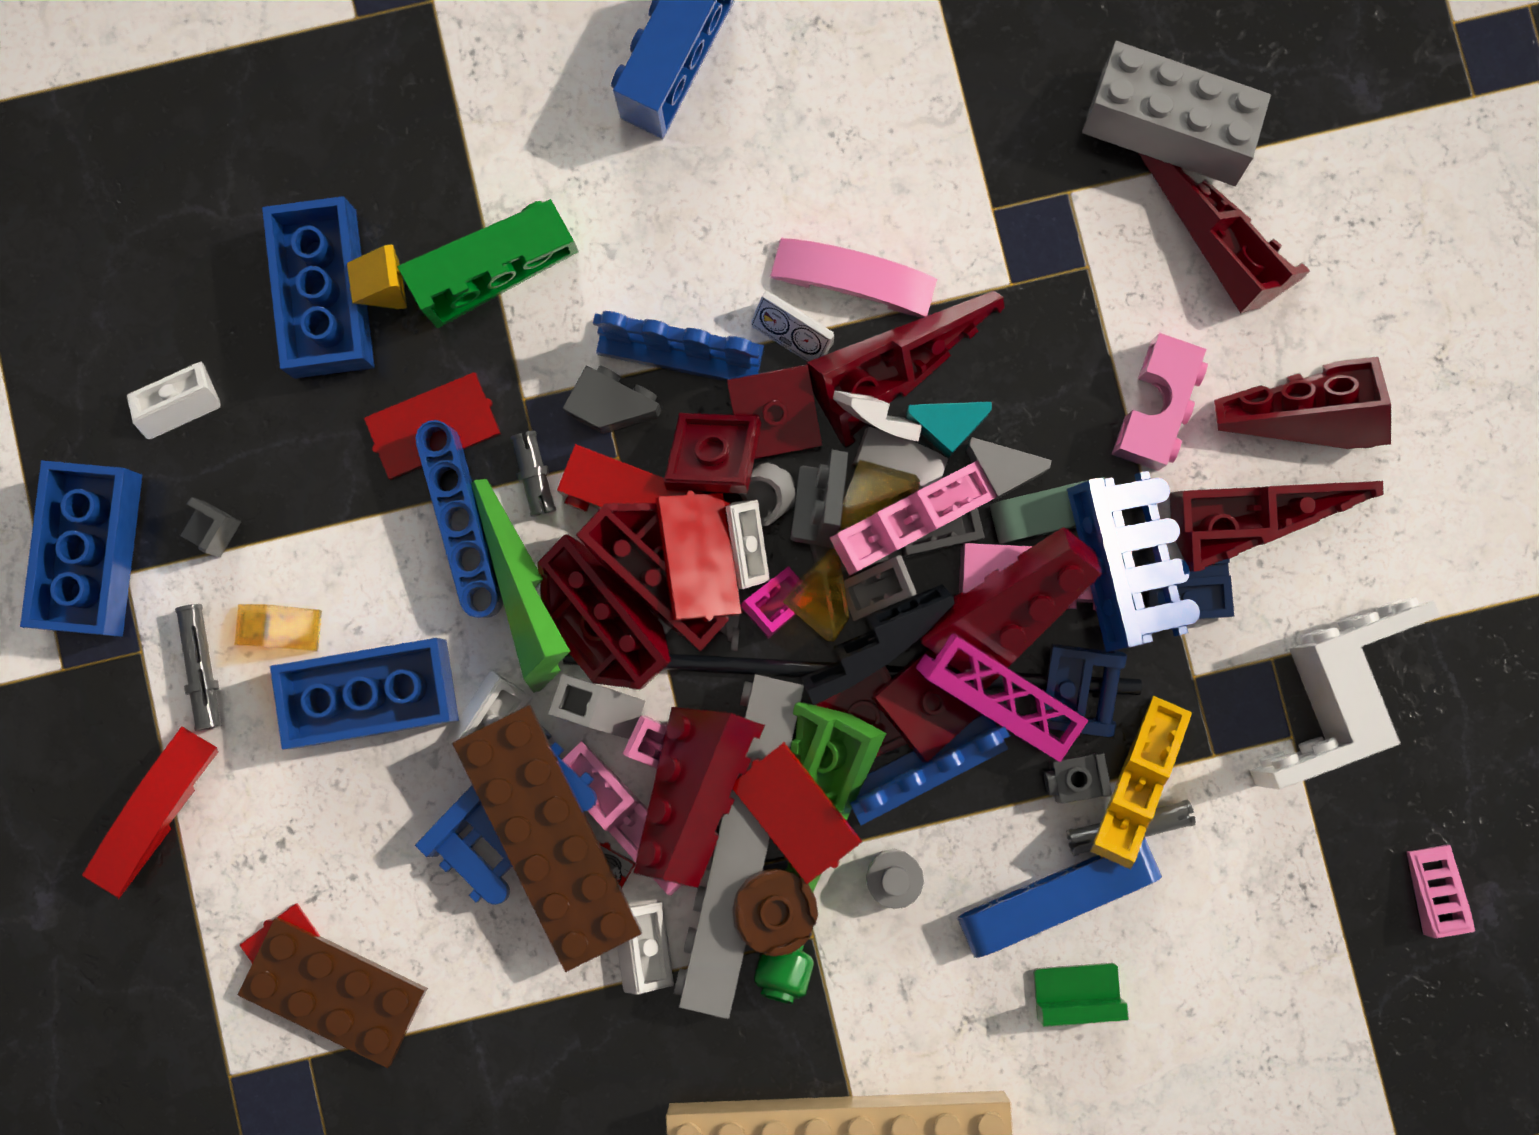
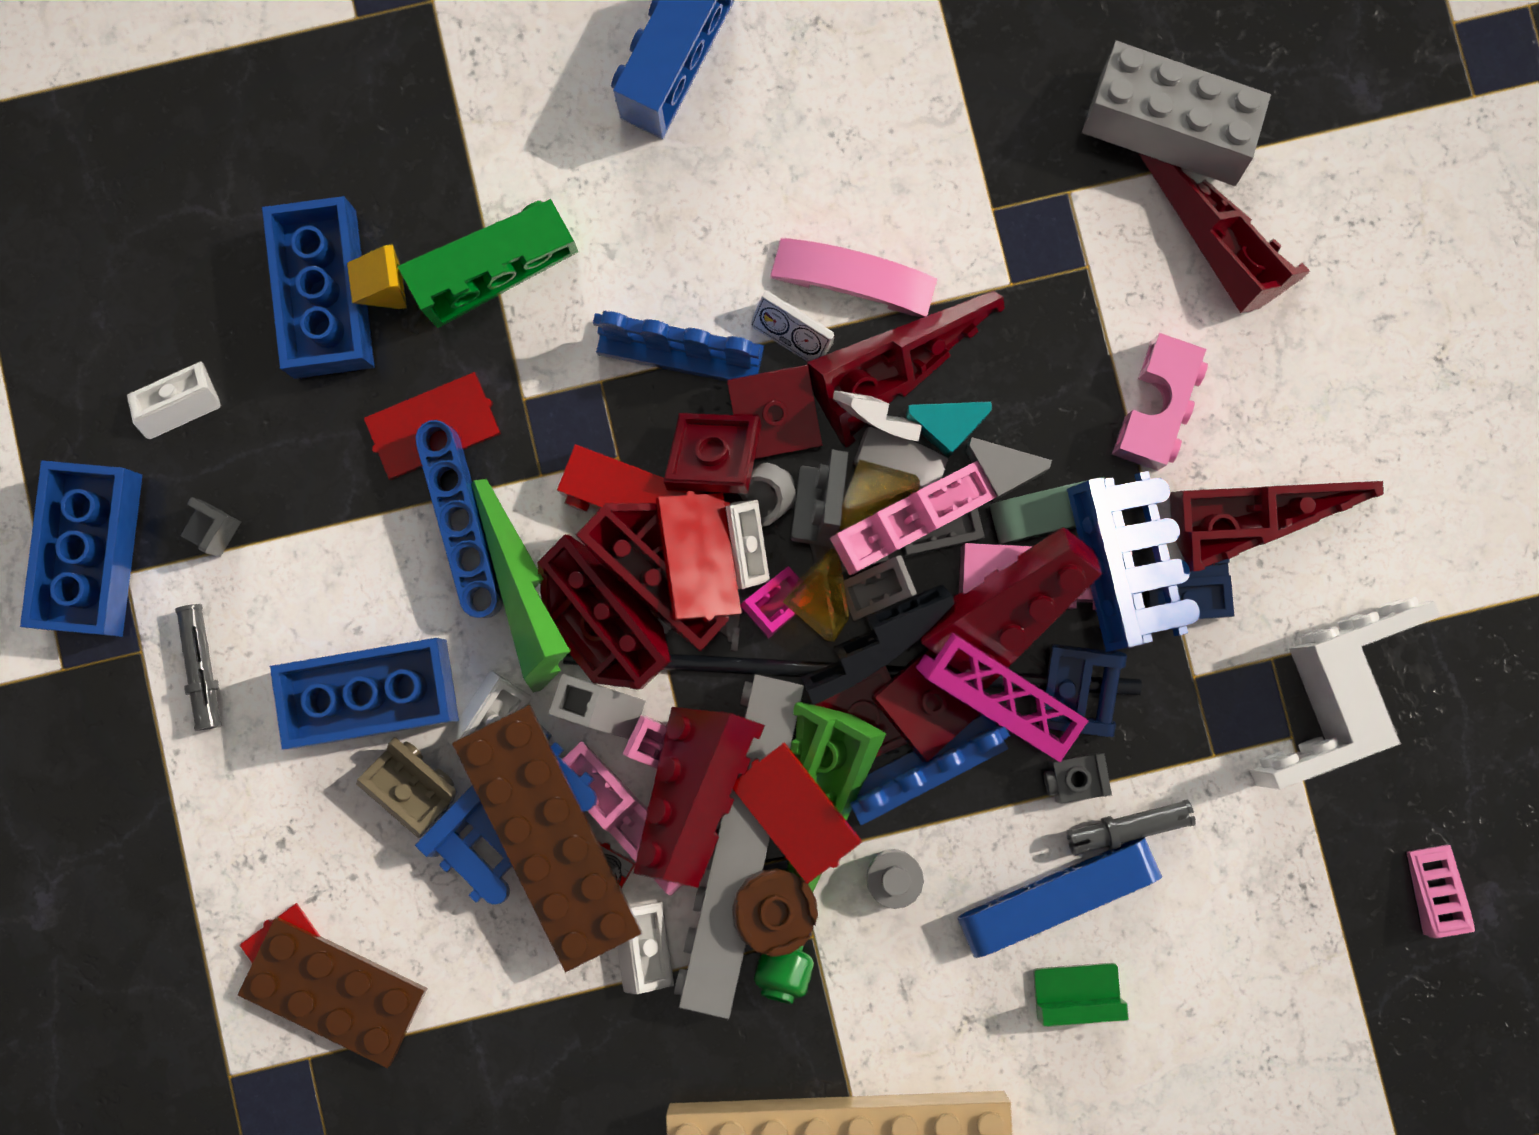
(149, 812): red slope -> none
(278, 627): clear yellow slope -> none
(408, 787): none -> dark tan bracket
(533, 473): dark grey pin -> none
(608, 405): dark grey slope -> none
(1141, 782): yellow slope -> none
(1336, 408): dark red wedge -> none

